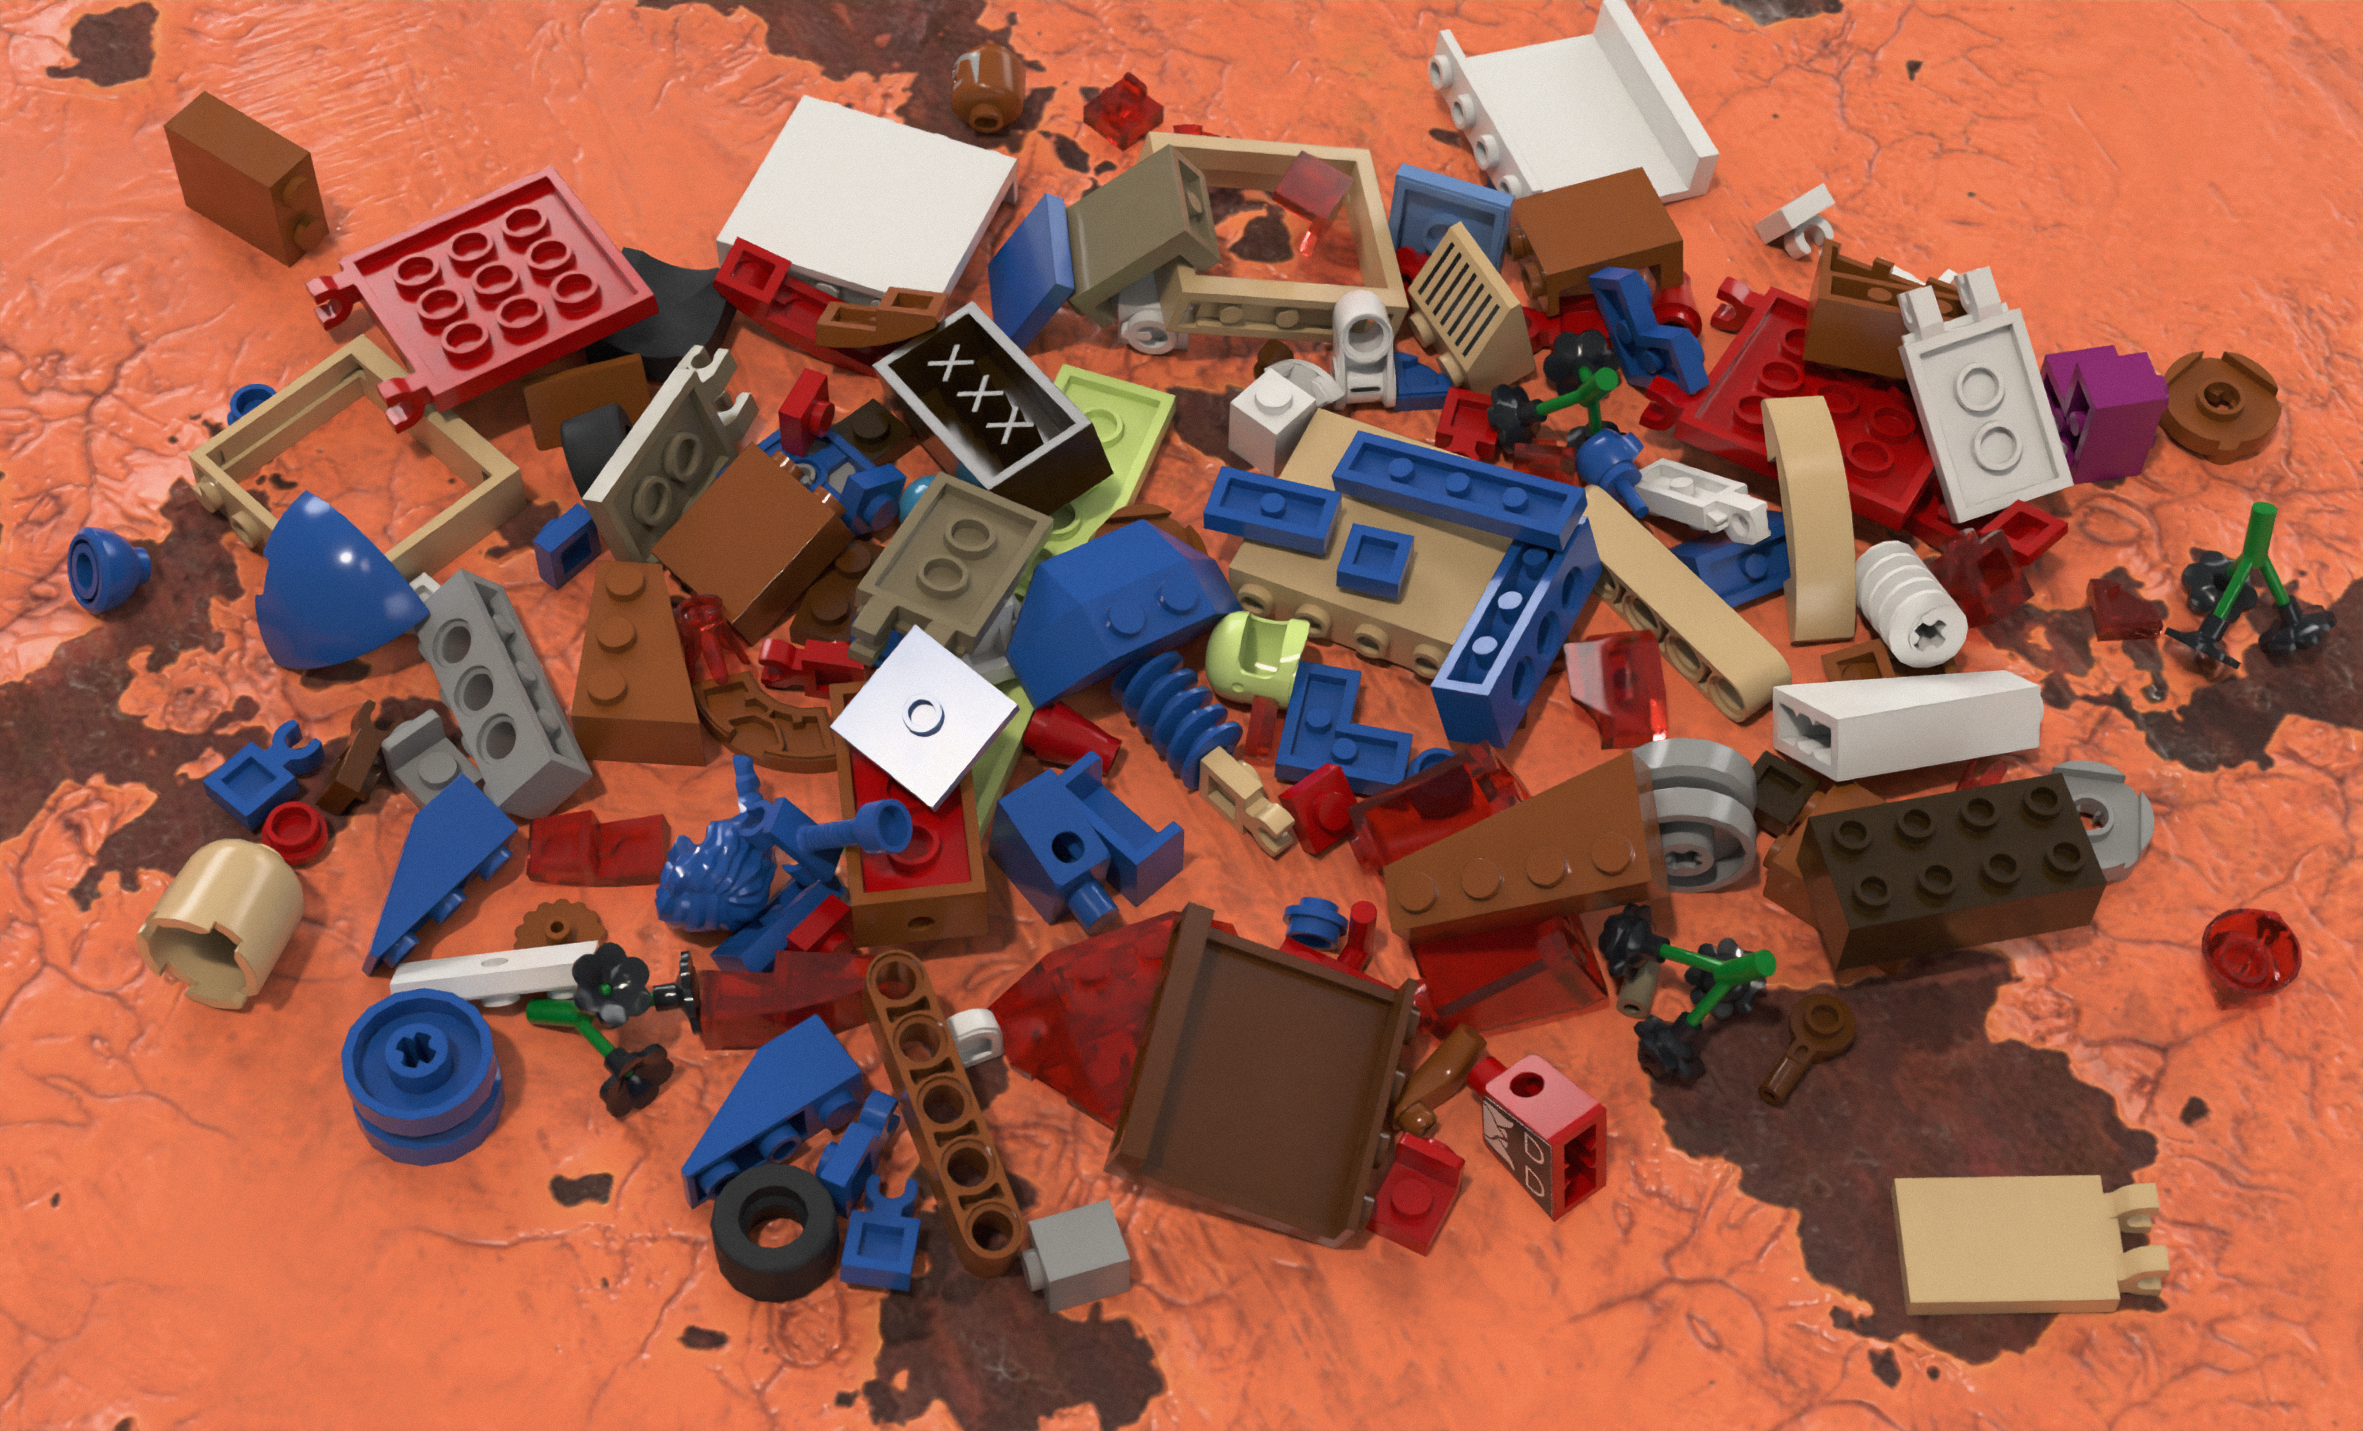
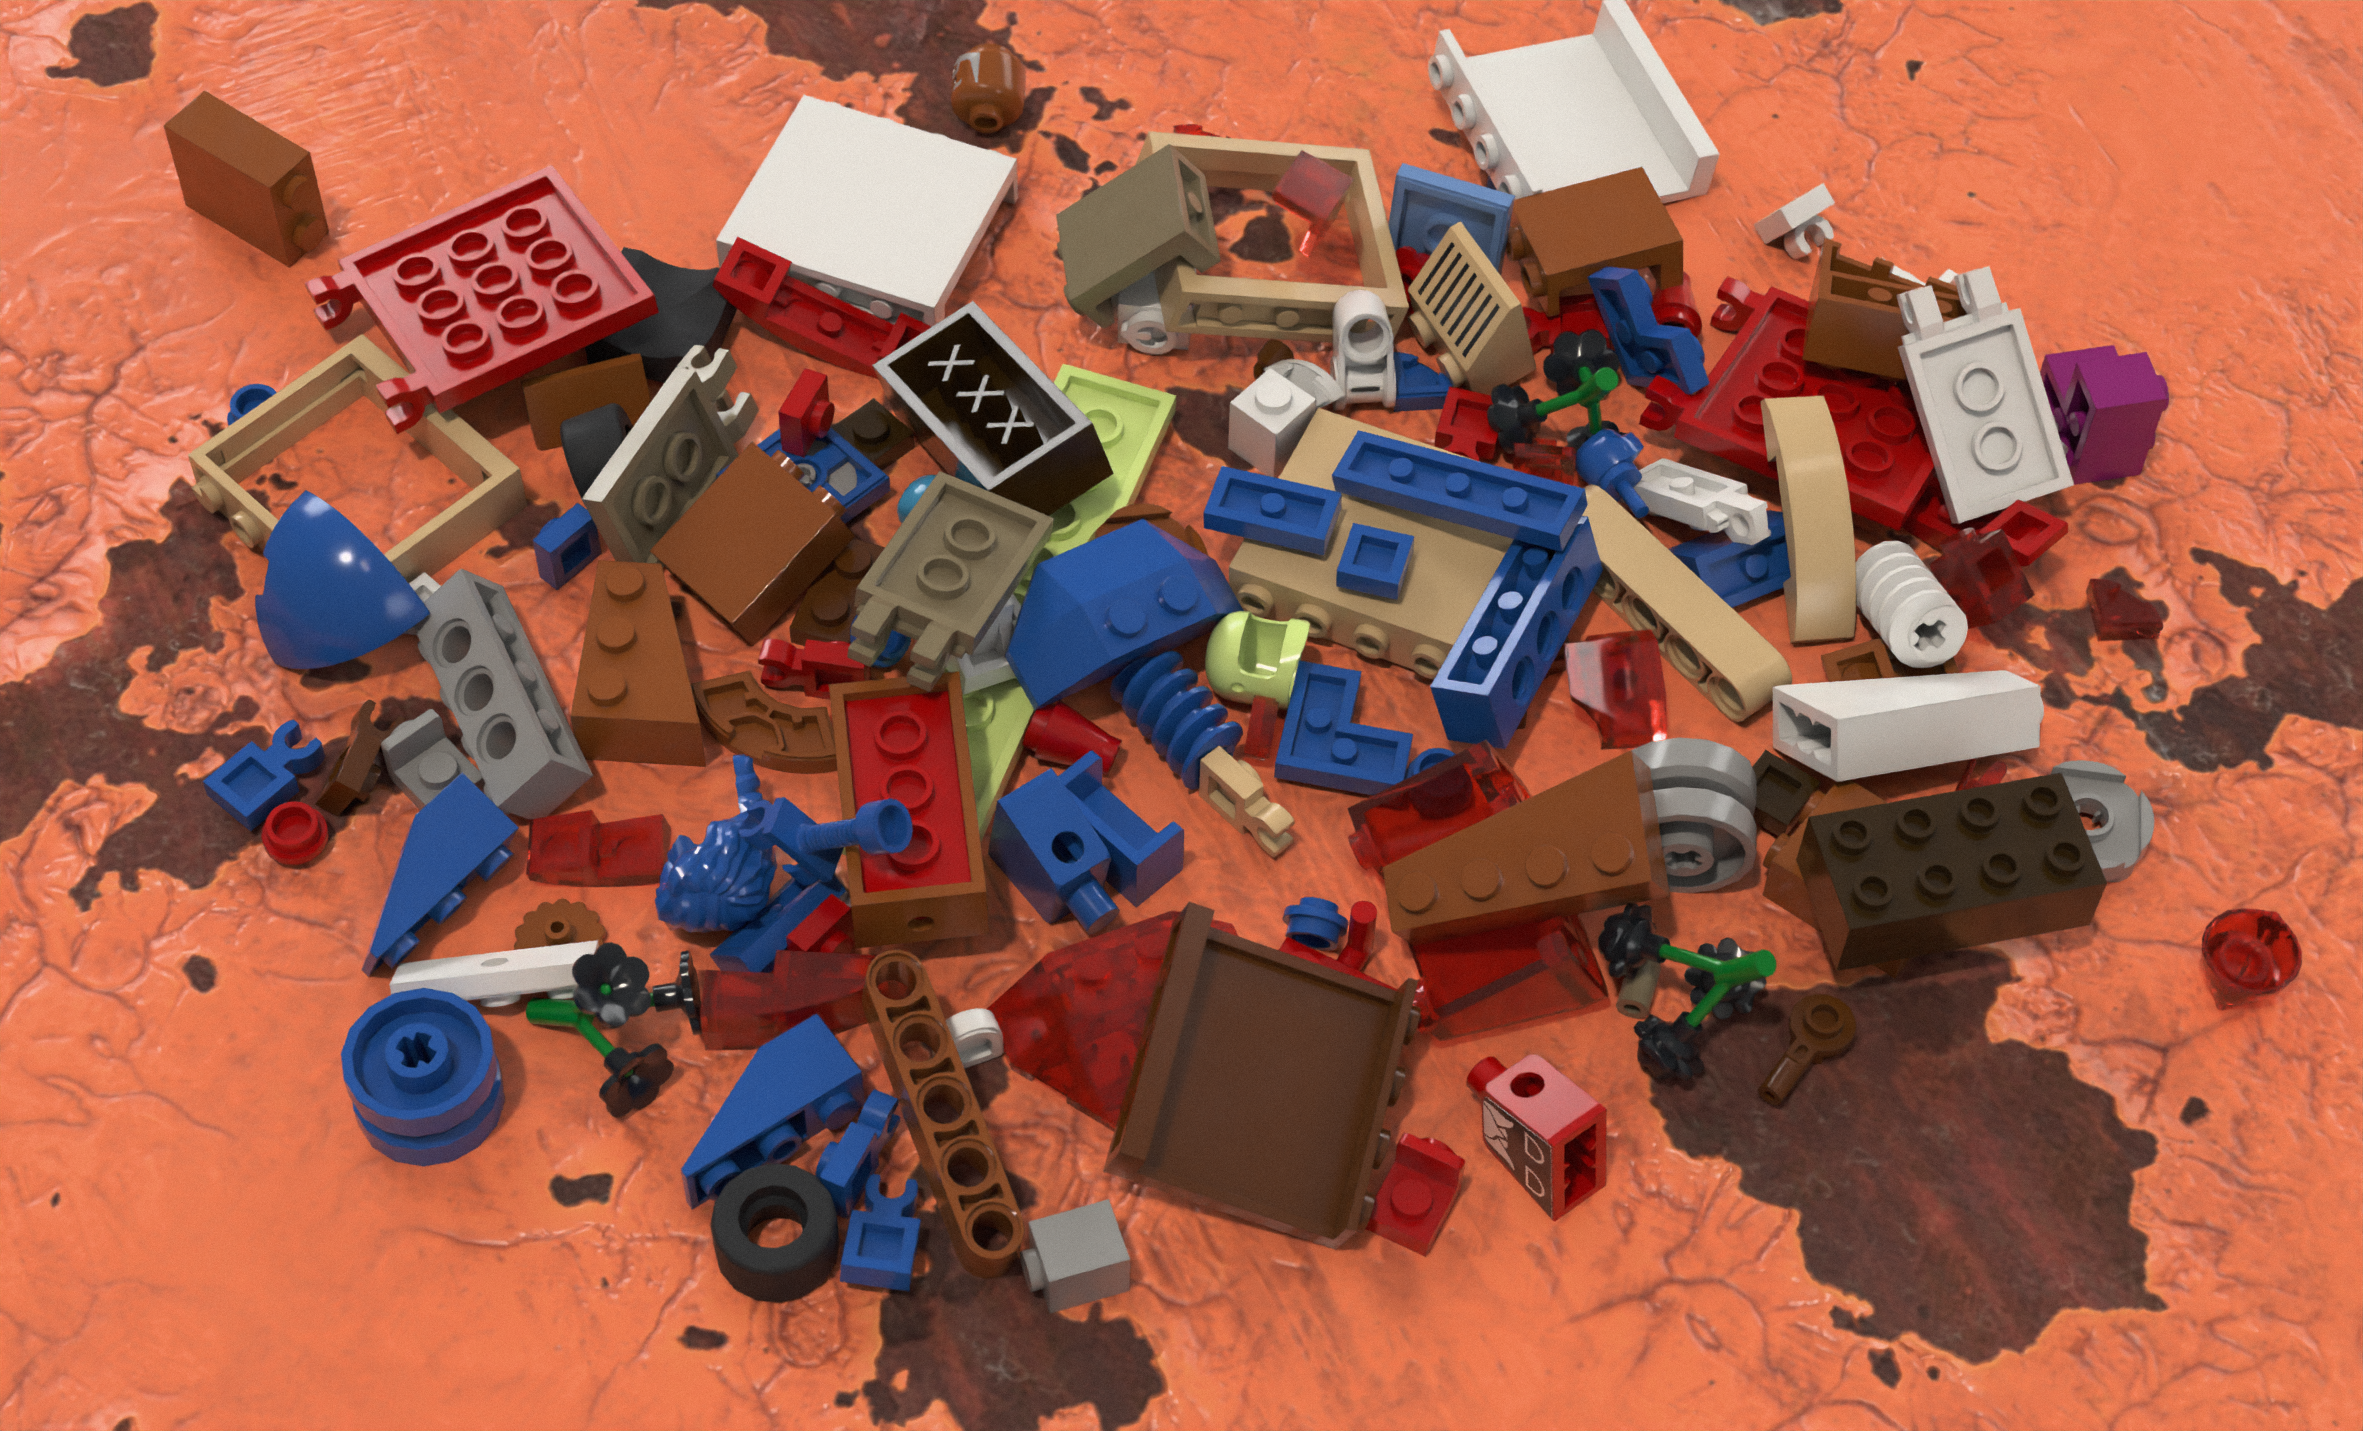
(105, 569): blue brick -> none
(224, 921): tan cylinder -> none
(704, 631): clear red piece -> none
(871, 498): blue plate -> none
(898, 317): dark orange slope -> none
(925, 718): plate -> none
(1032, 272): blue tile -> none
(1124, 112): clear red tile -> none
(1320, 807): red plate -> none
(1436, 1081): dark orange arm -> none
(2023, 1244): tan tile -> none
(2213, 431): dark orange plate -> none
(2223, 591): black plant -> none

